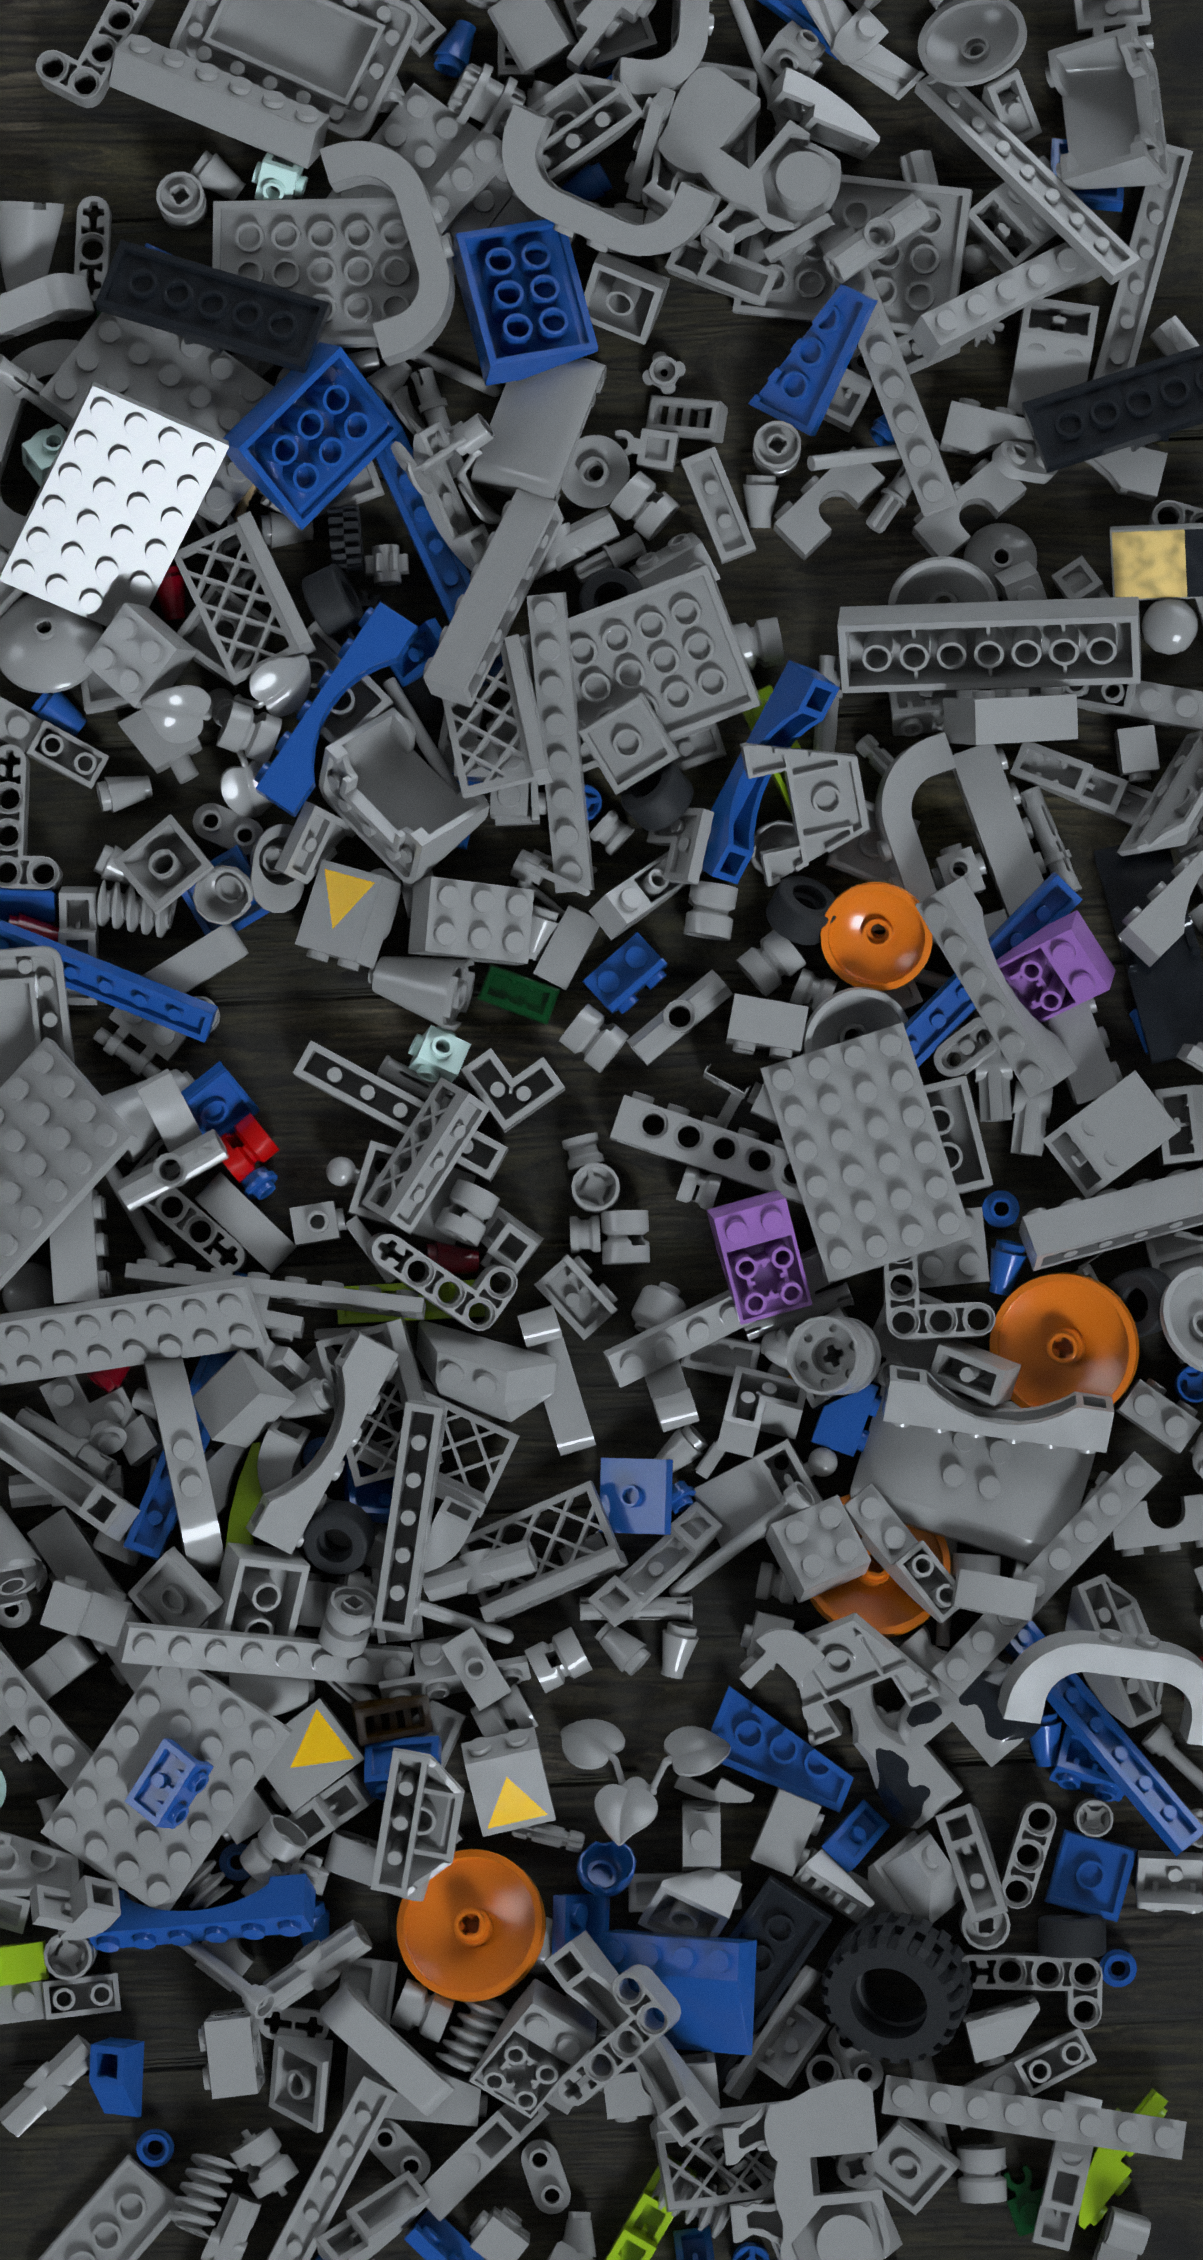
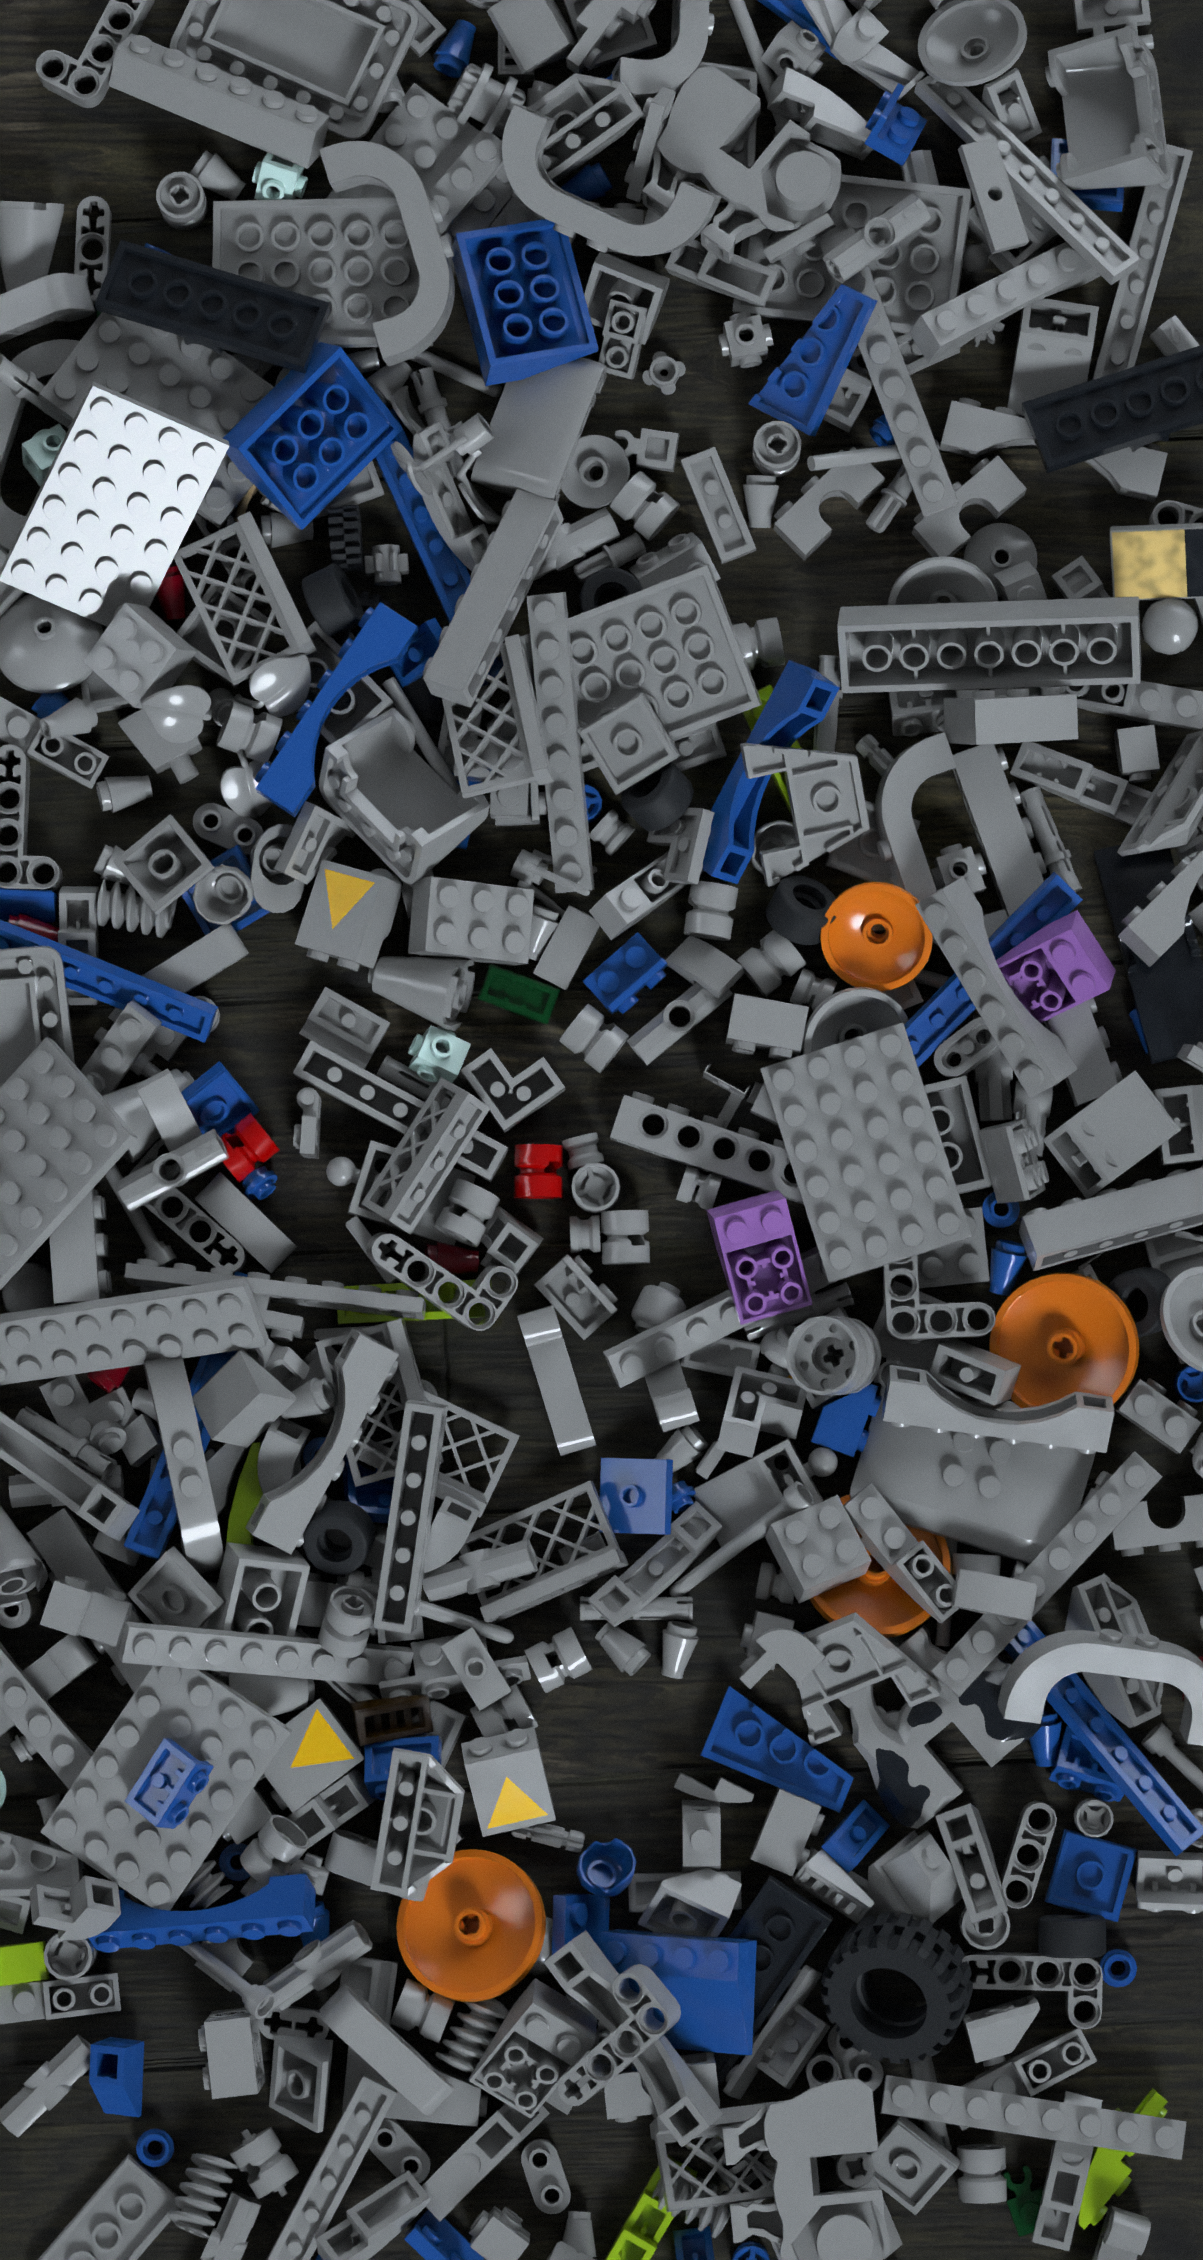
(71, 719): none -> light grey cone
(120, 1047): none -> light grey plate
(308, 1132): none -> light grey plate
(317, 1223): light grey brick -> none
(344, 1028): none -> light grey plate
(484, 1372): light grey wedge -> none
(538, 1171): none -> red wheel
(622, 338): none -> light grey slope
(630, 1803): light grey plant -> none
(705, 965): none -> light grey slope
(718, 419): light grey slope -> none
(745, 353): none -> light grey brick
(894, 127): none -> blue bracket
(988, 175): none -> light grey tile
(1013, 1160): none -> light grey slope
(1021, 462): light grey plate -> none

